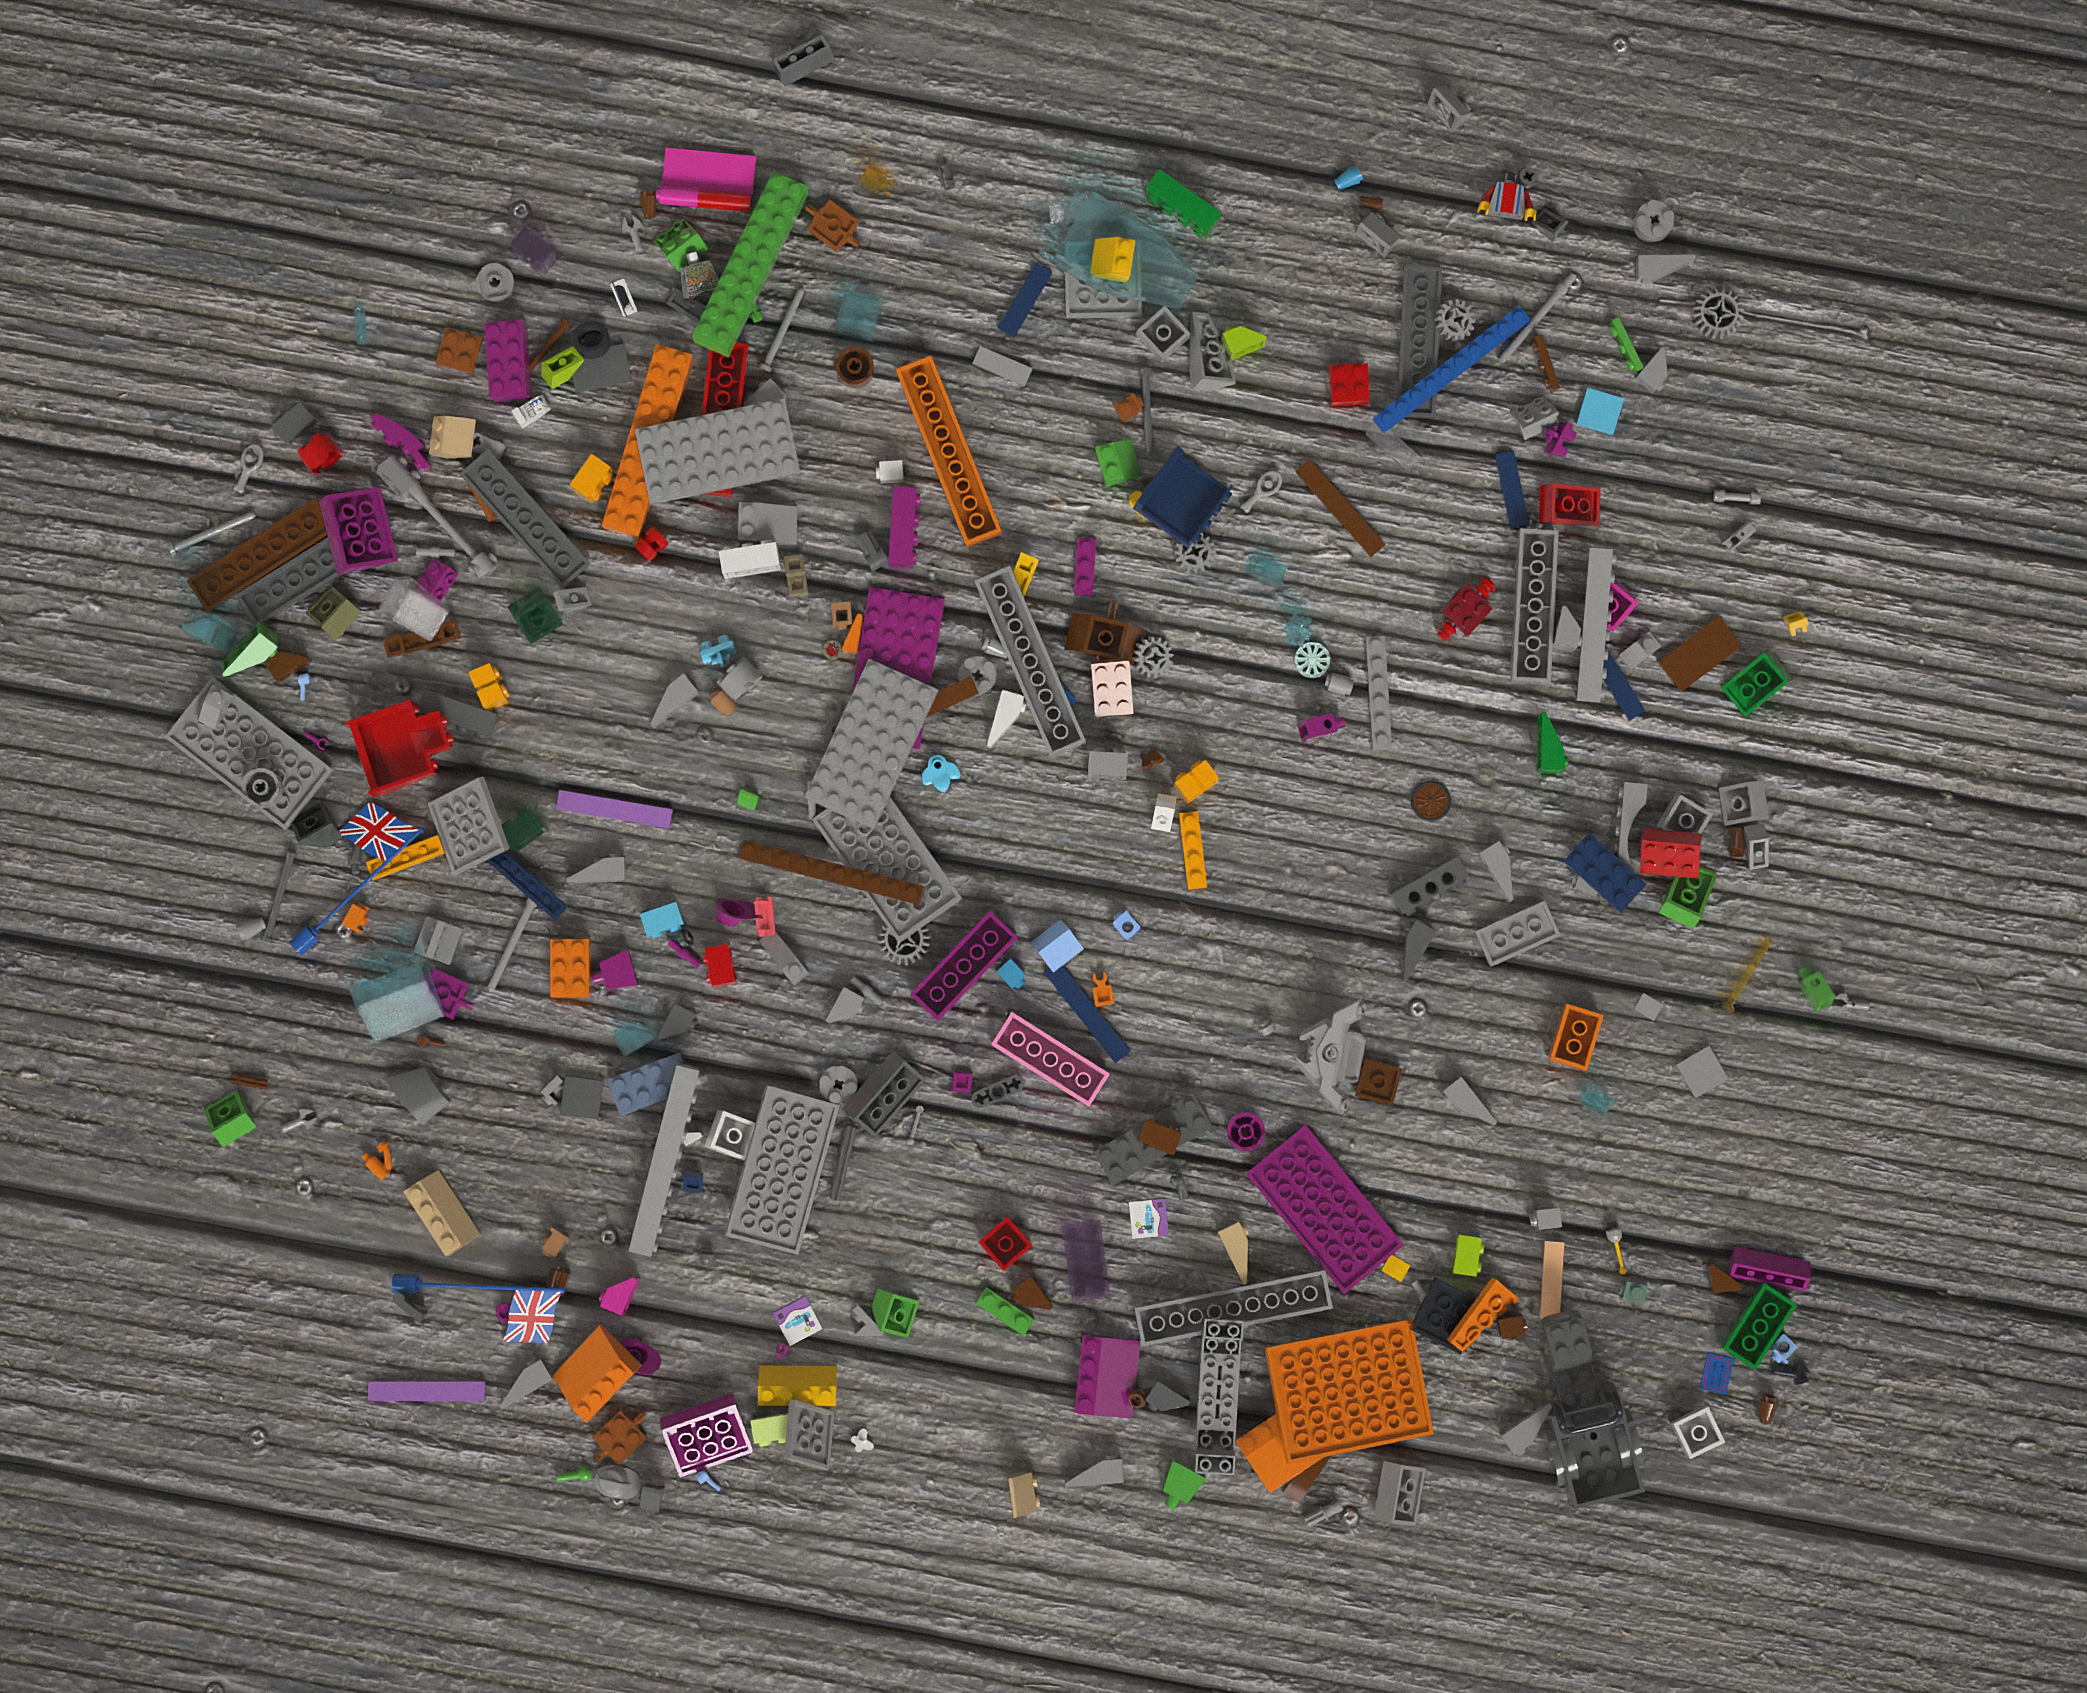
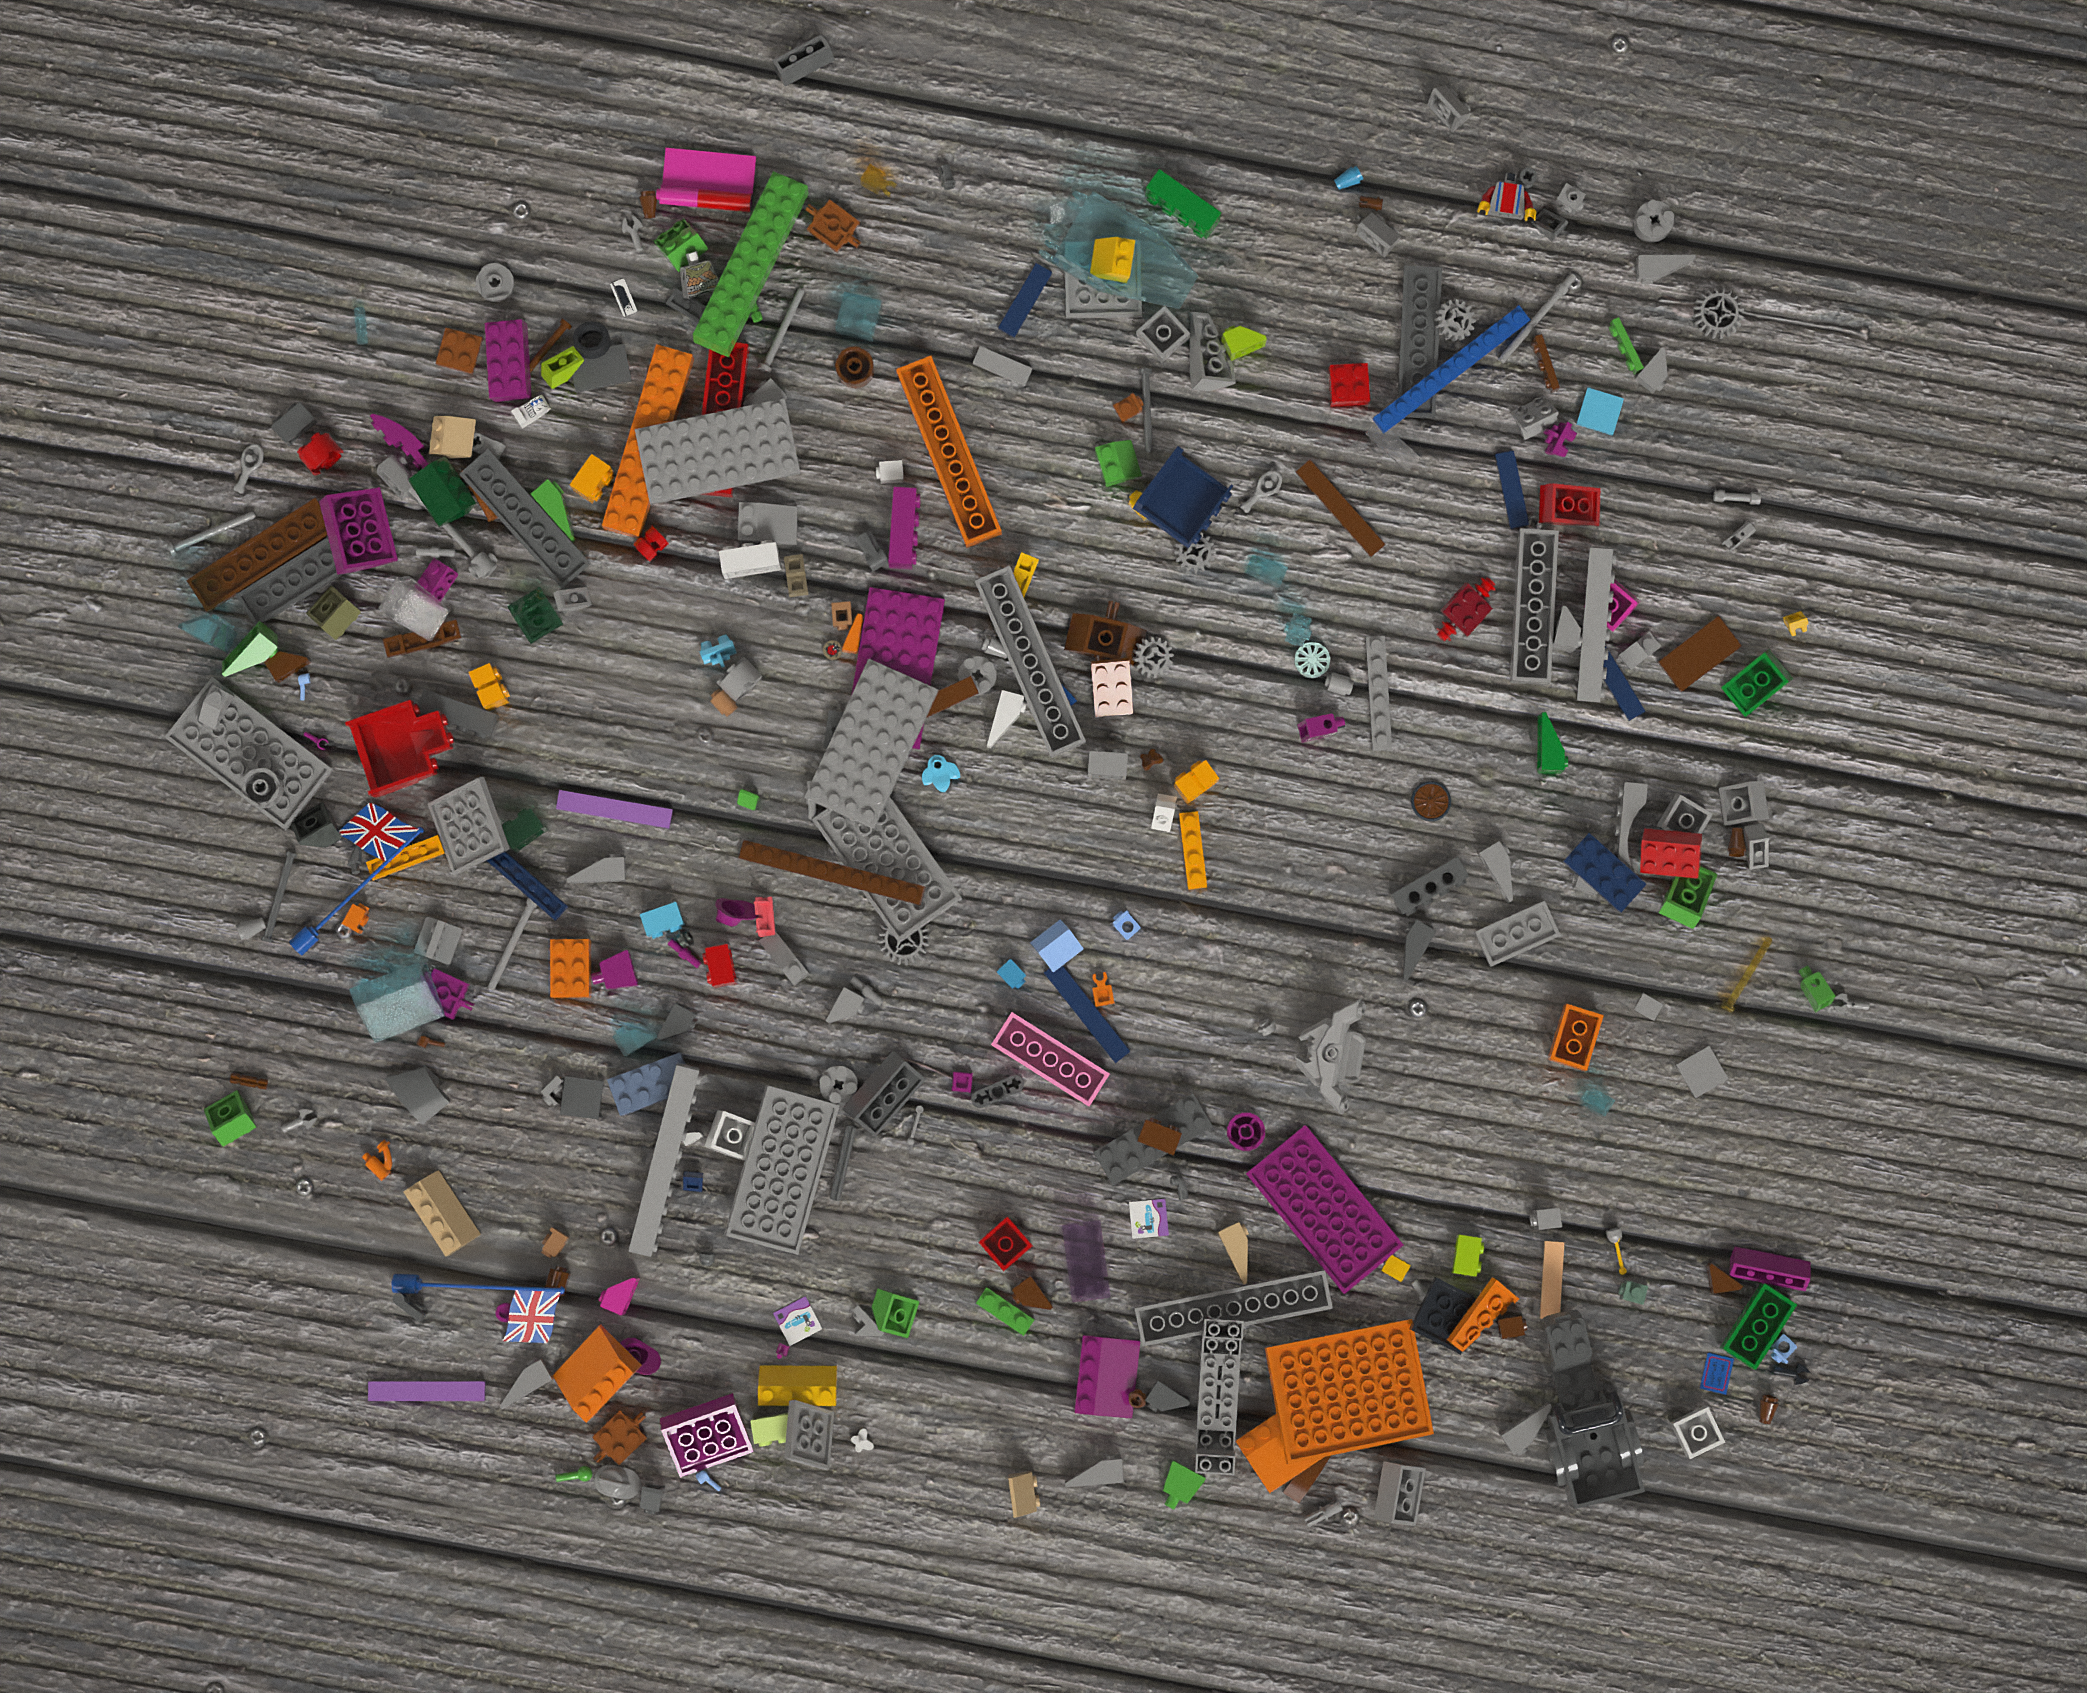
(442, 492): none -> dark green slope
(534, 250): clear purple brick -> none
(552, 502): none -> bright green slope
(675, 697): light grey slope -> none
(964, 966): magenta brick -> none
(1085, 567): magenta plate -> none
(1378, 1082): reddish brown plate -> none
(1464, 1099): light grey slope -> none
(1571, 199): none -> light grey brick

